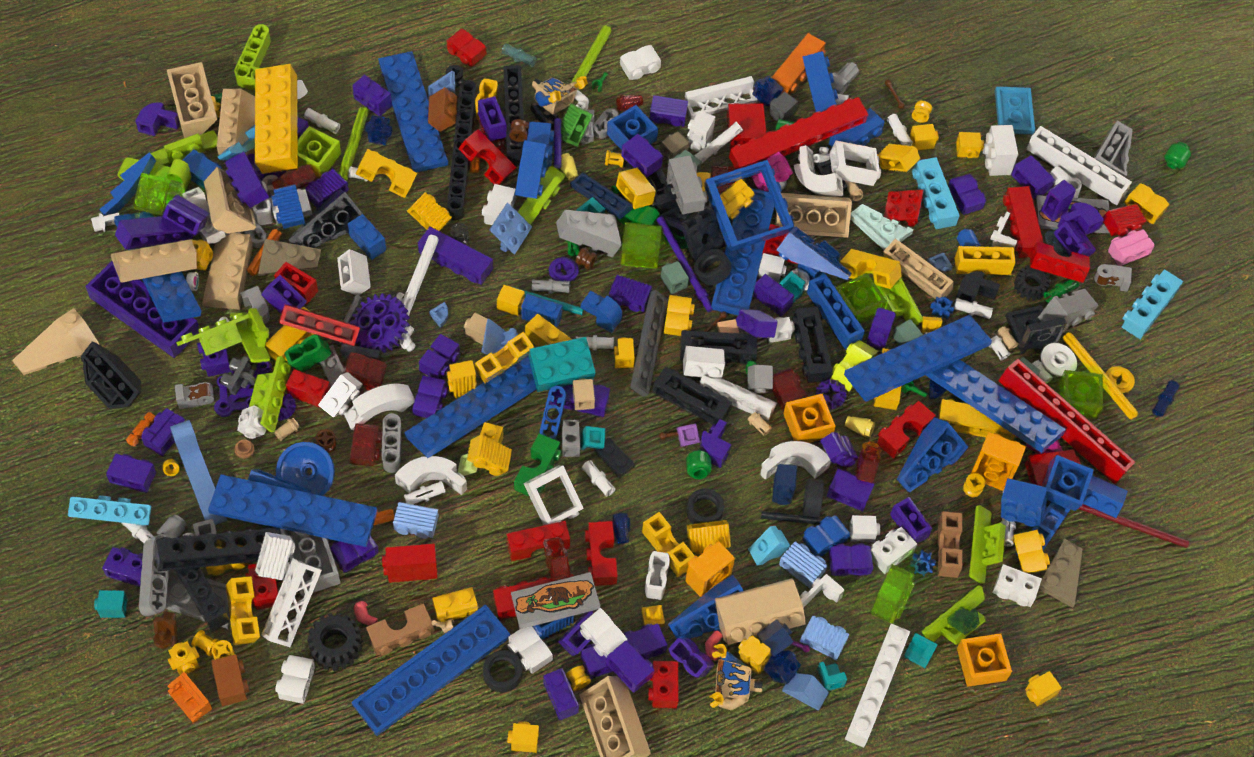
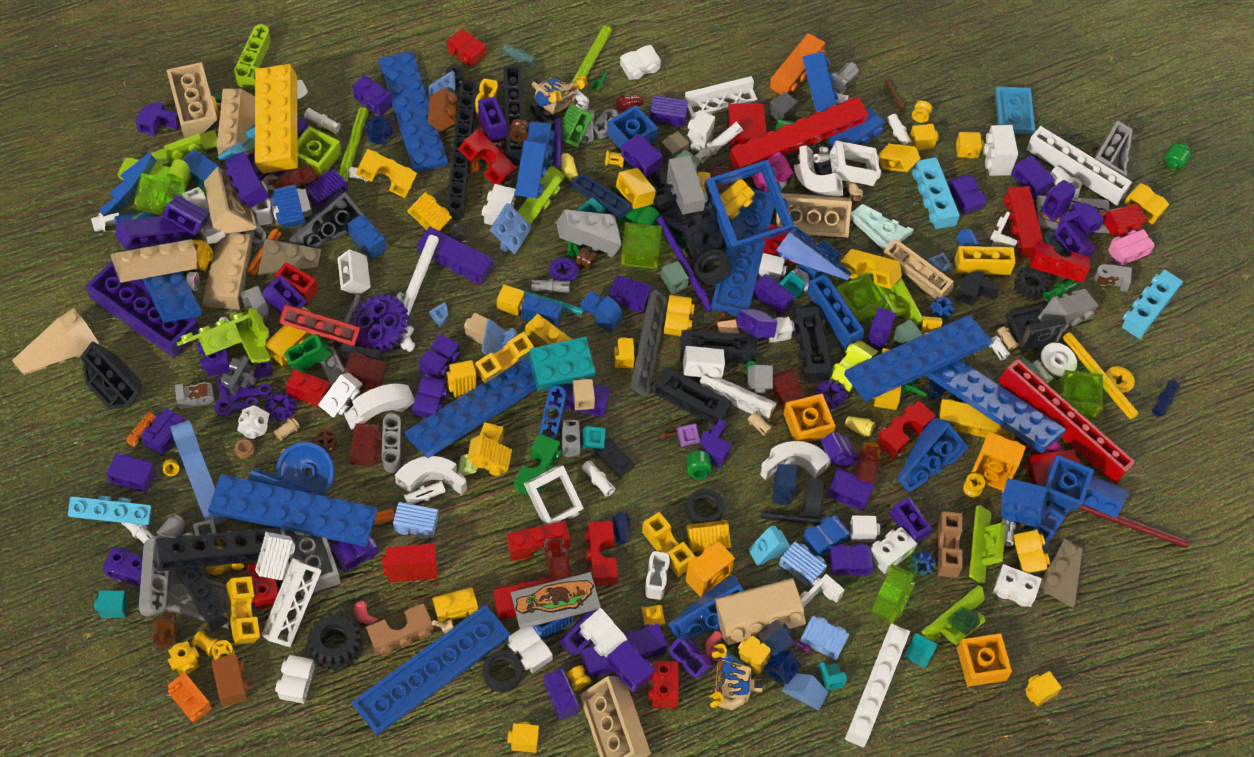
(269, 393): lime bracket -> none
(599, 342): white pin -> none
(766, 90): clear blue brick -> none
(904, 206): red hinge -> none
(973, 308): white pin -> none

